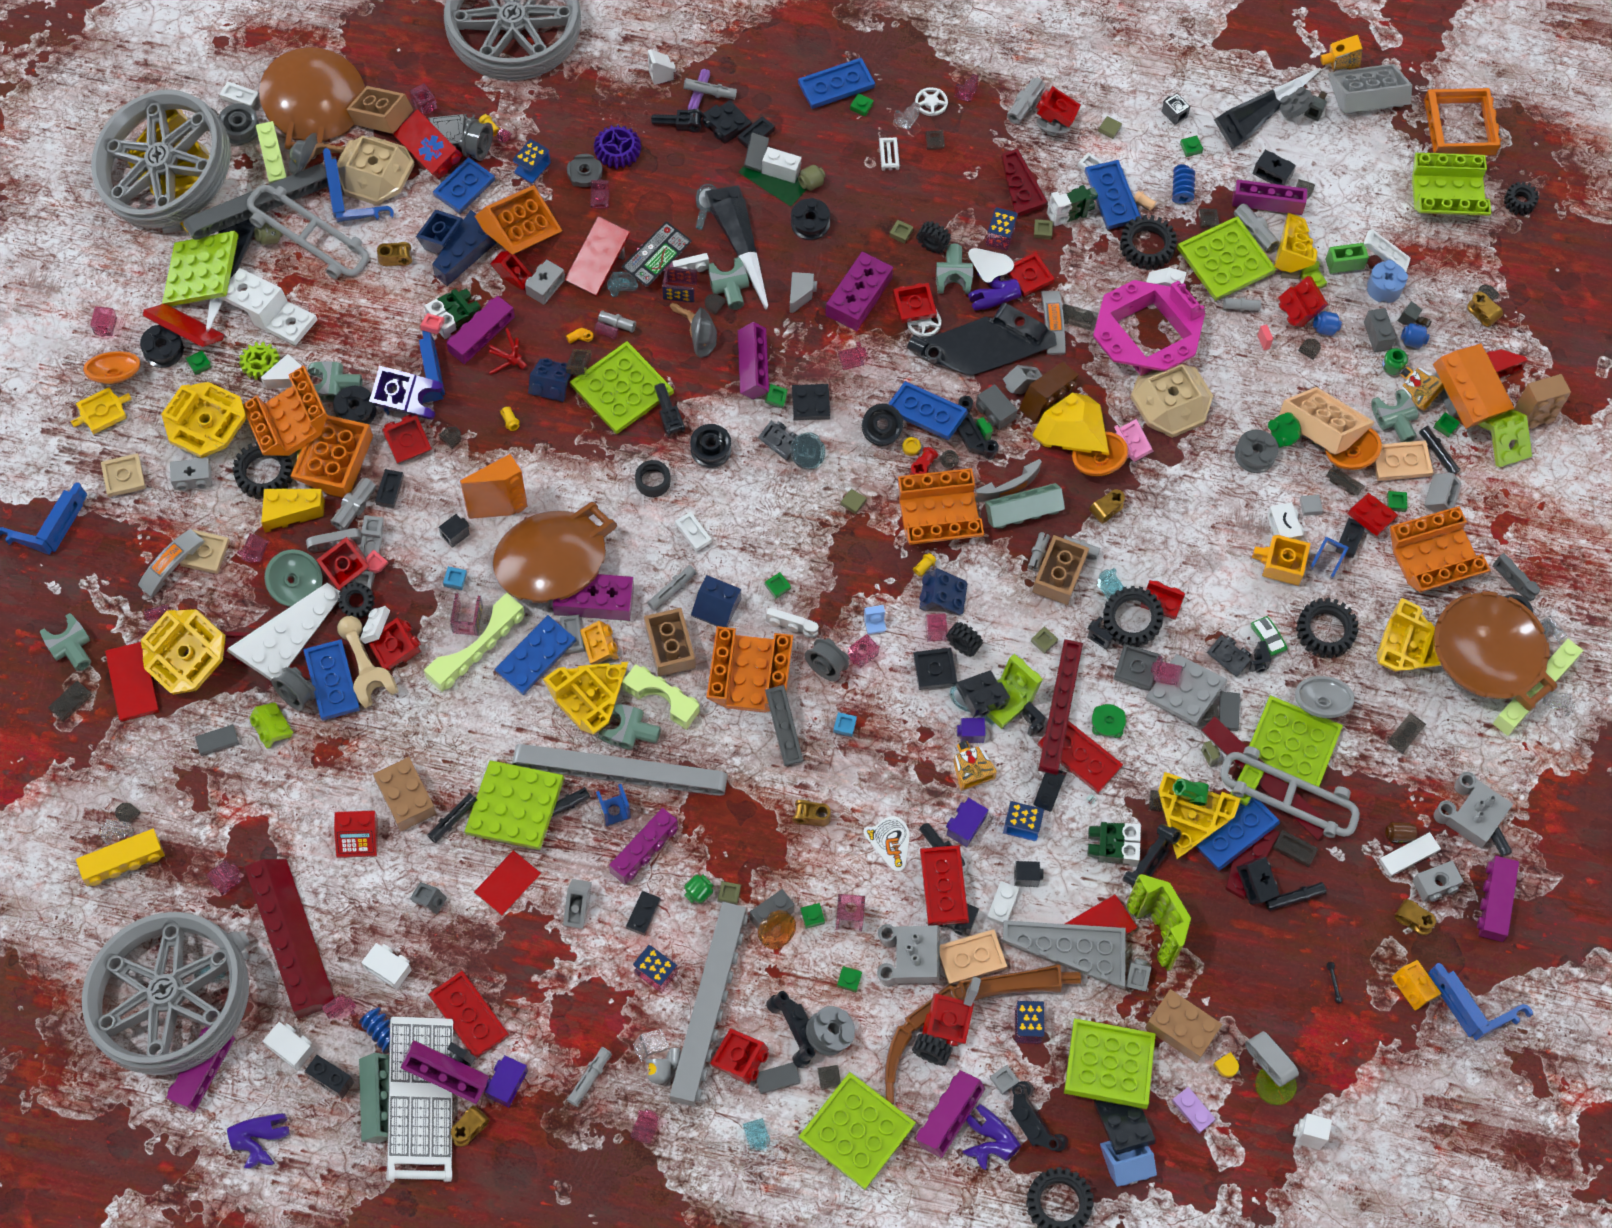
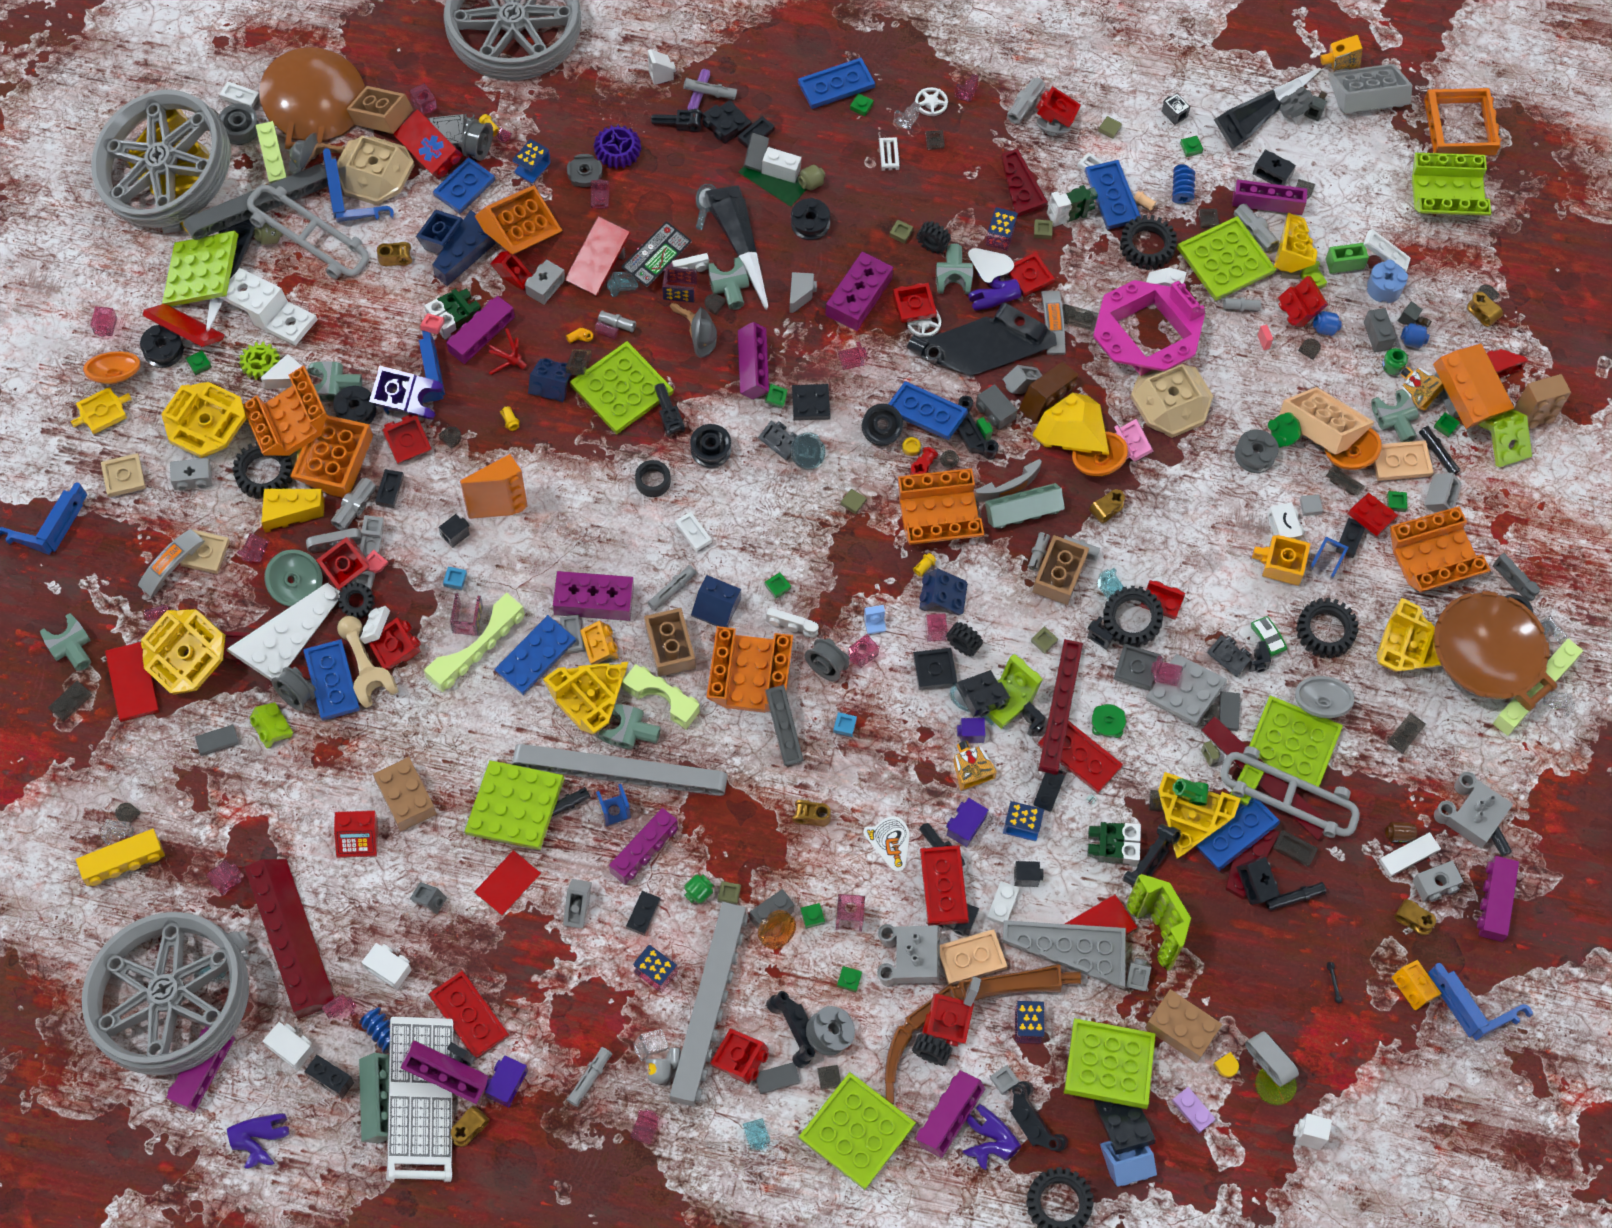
(445, 824): black pin -> none
(552, 554): dark orange dish -> none
(1521, 190): black tyre -> none

